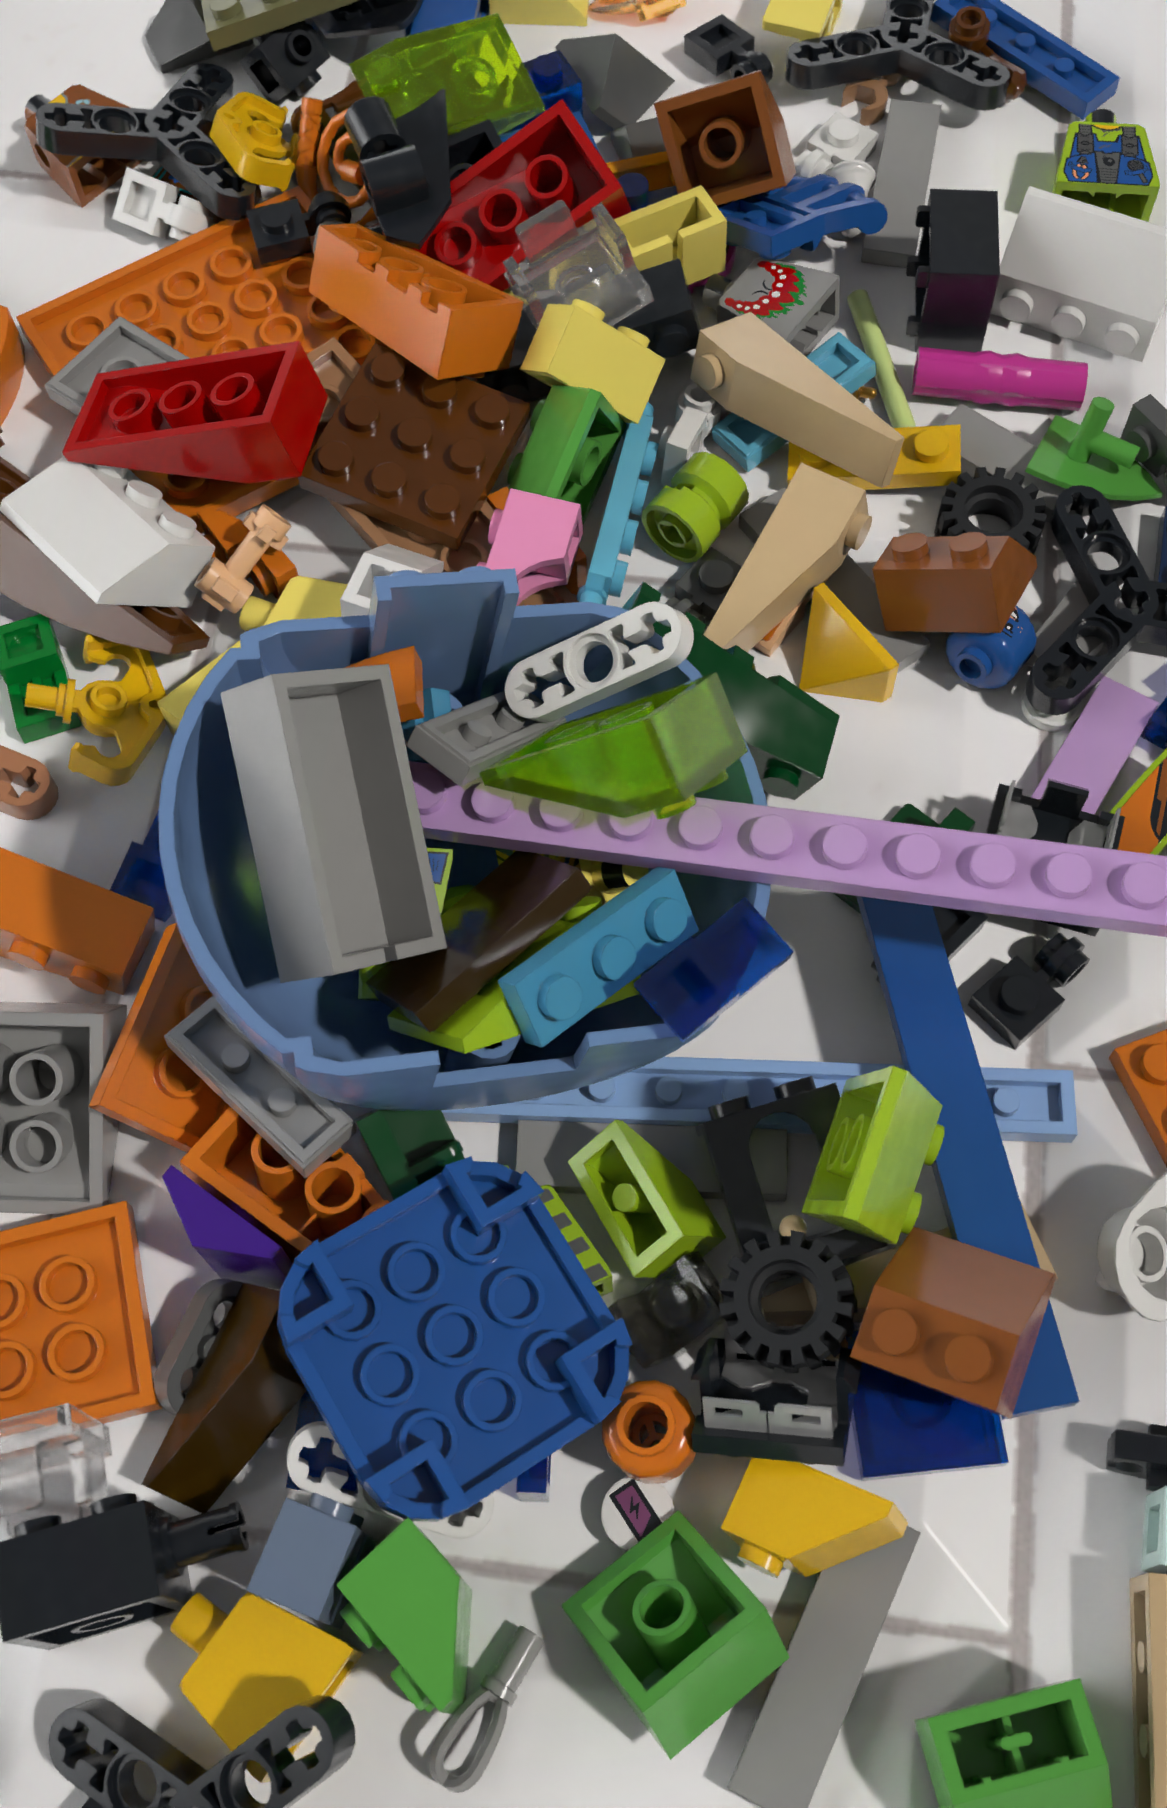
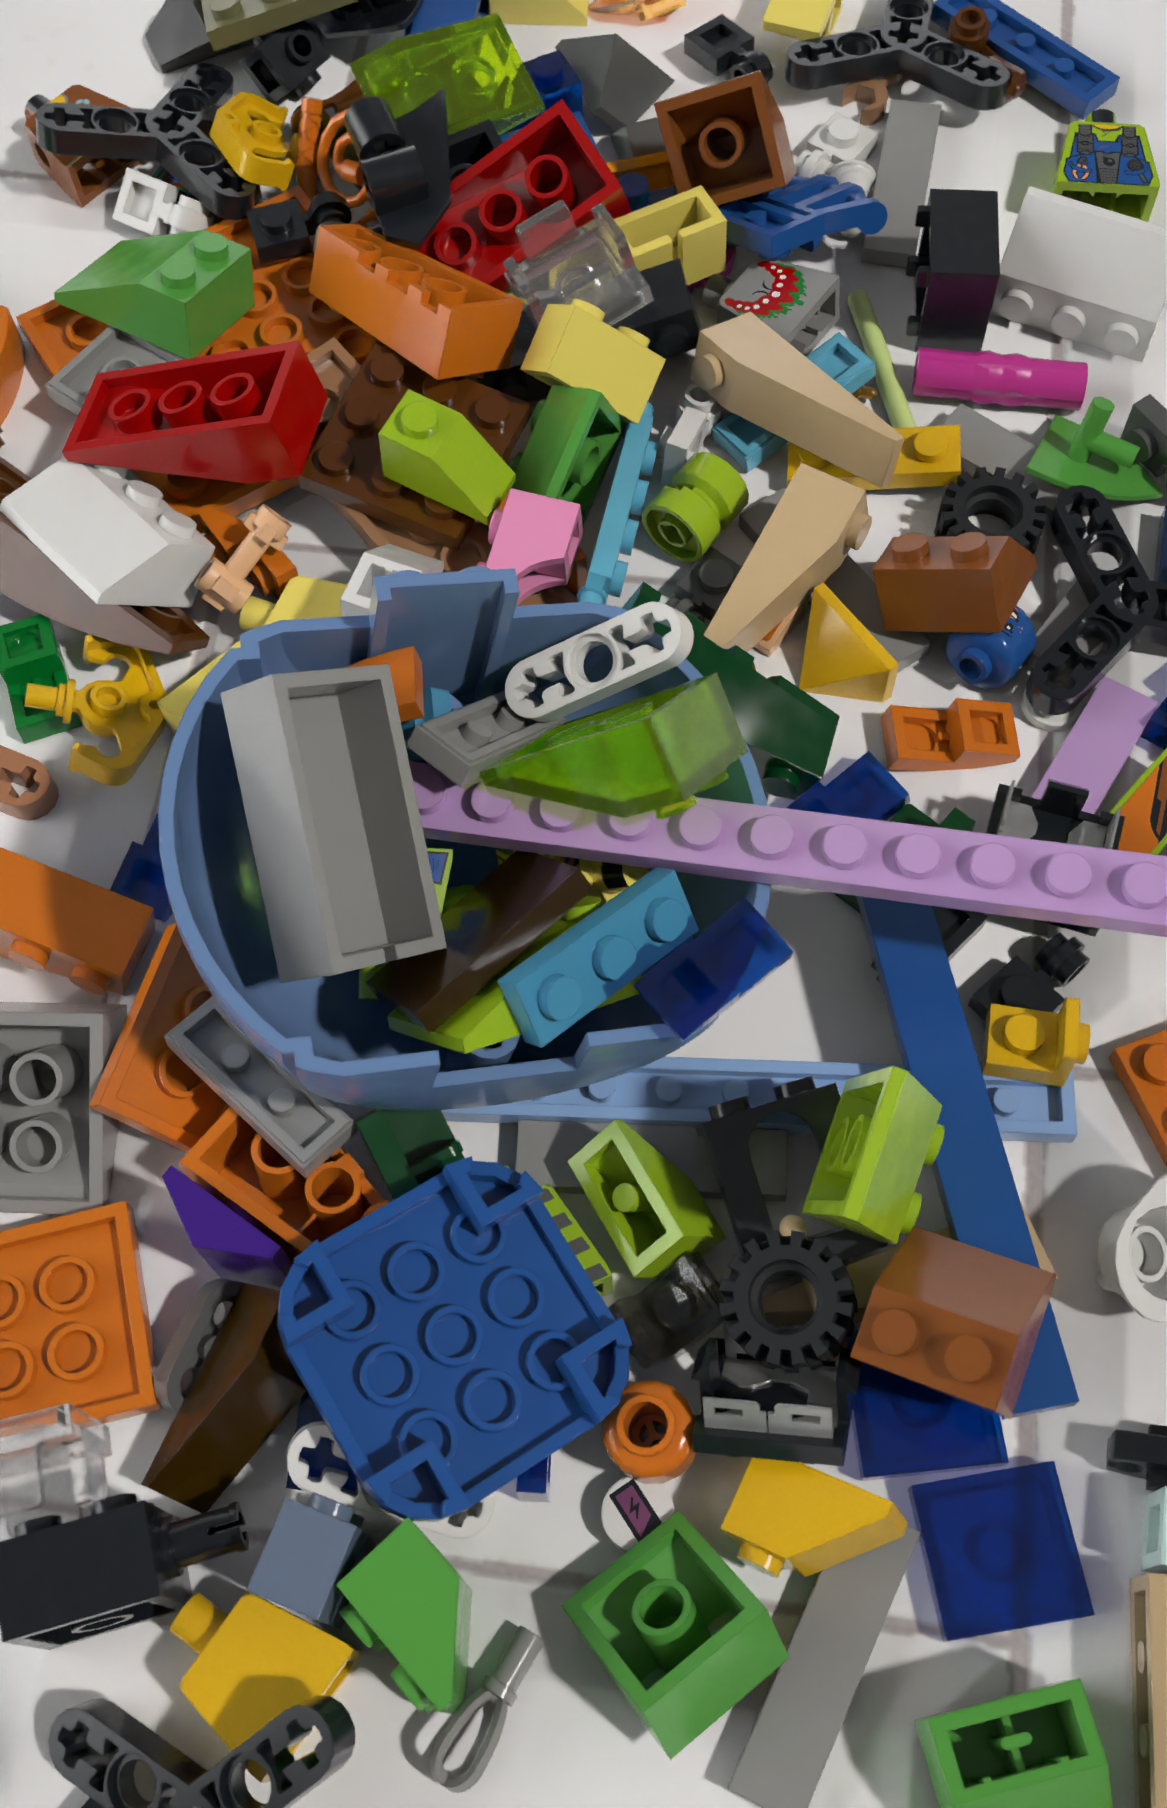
(167, 289): none -> bright green slope
(443, 457): none -> lime slope
(859, 792): none -> clear blue slope
(958, 738): none -> orange slope
(999, 1551): none -> clear blue tile
(1035, 1043): none -> yellow bracket

